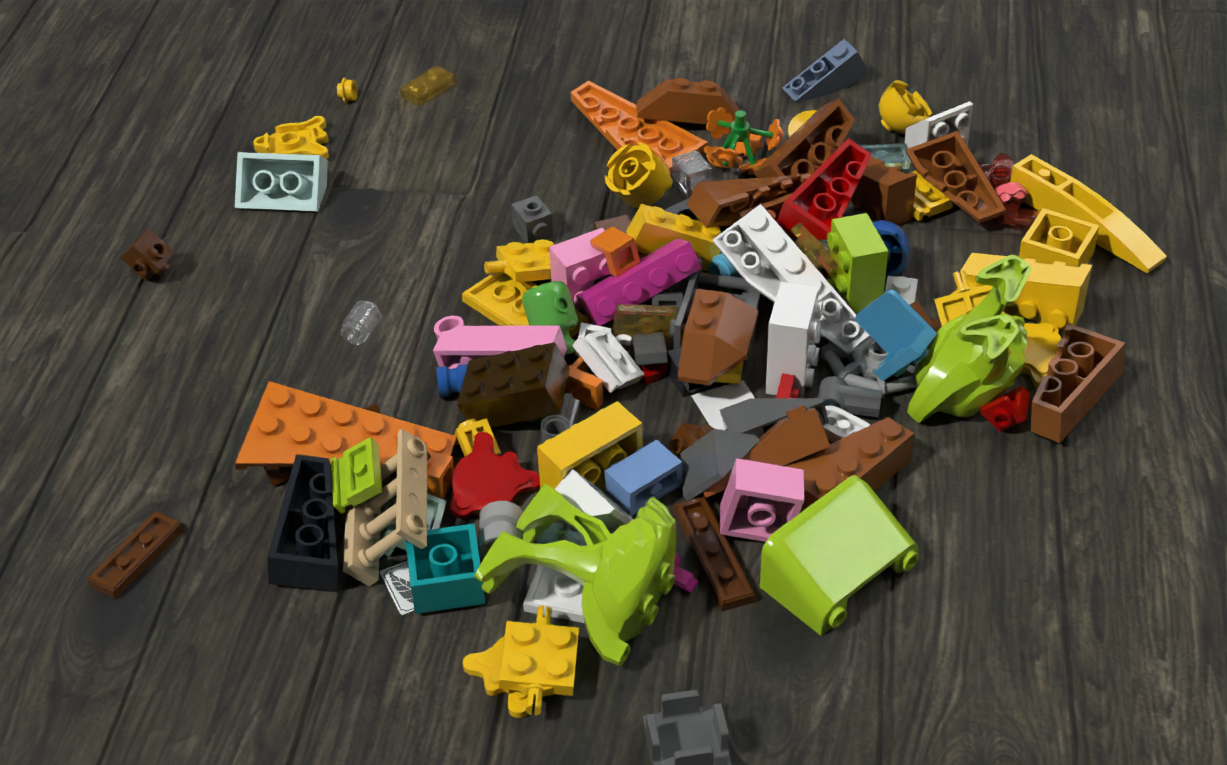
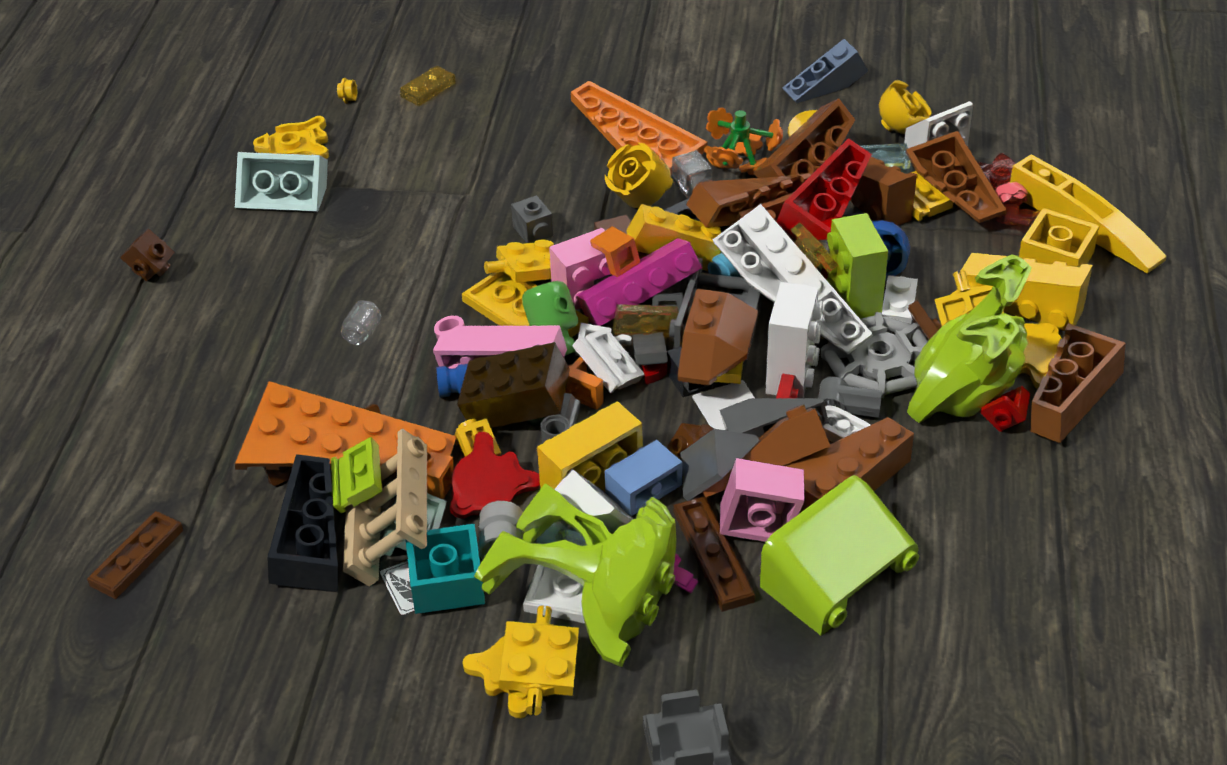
(684, 101): dark orange wedge -> none
(897, 331): dark azure bracket -> none

